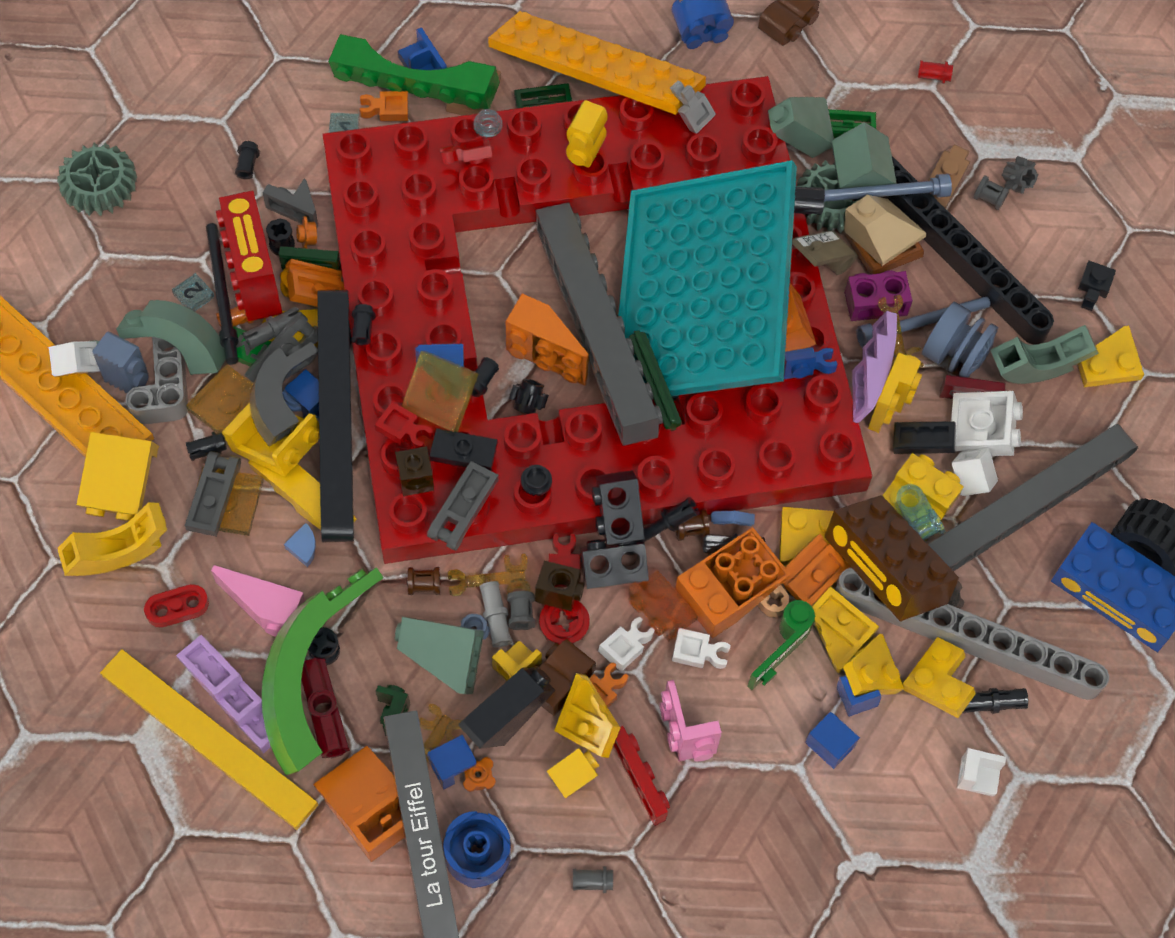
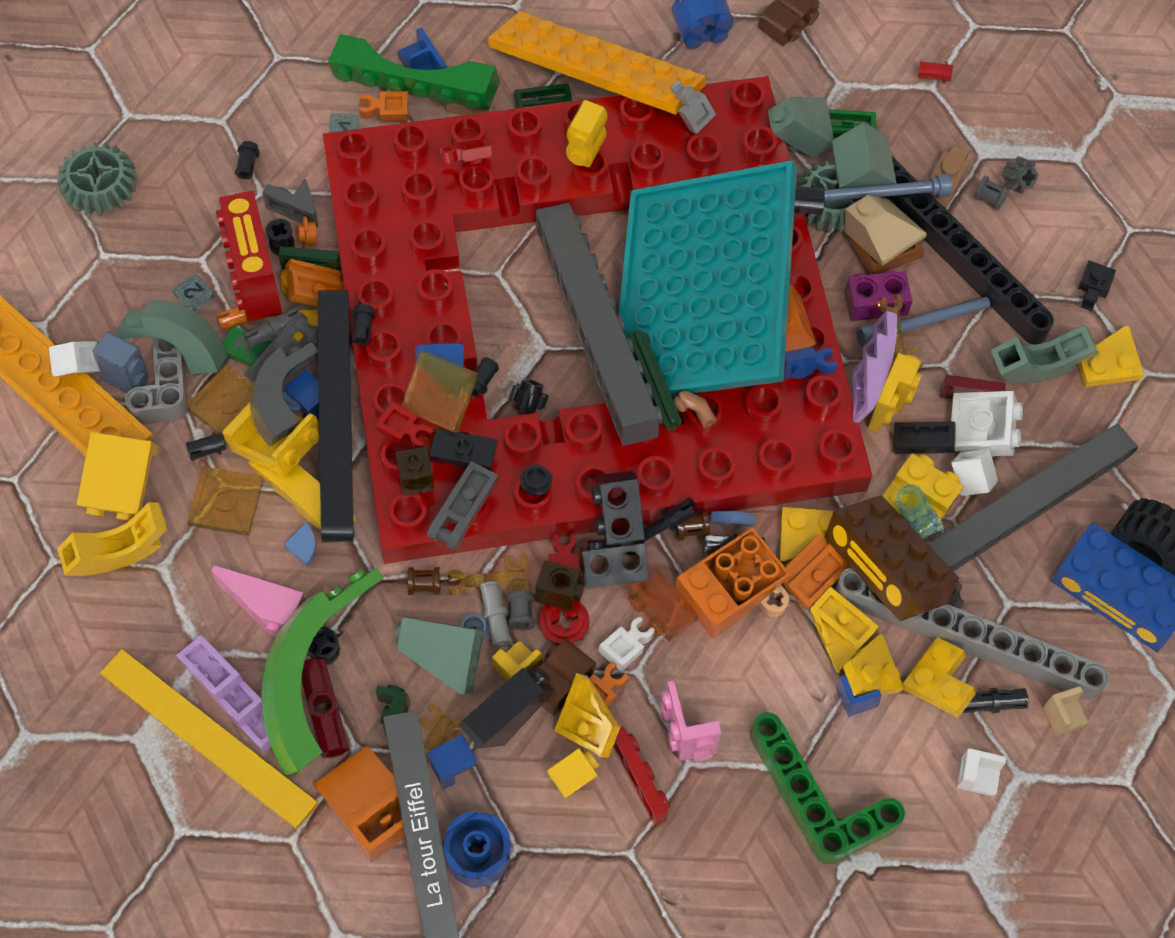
(176, 604): red plate -> none
(212, 494): dark grey plate -> none
(228, 334): black bar -> none
(485, 117): clear light blue plate -> none
(486, 780): orange plate -> none
(541, 337): orange slope -> none
(593, 879): dark grey pin -> none
(693, 649): white plate -> none
(696, 403): none -> nougat arm
(794, 628): green door -> none
(814, 799): none -> green beam
(826, 249): dark tan door -> none
(832, 740): blue panel -> none
(959, 340): sand blue wheel -> none
(1065, 711): none -> tan panel

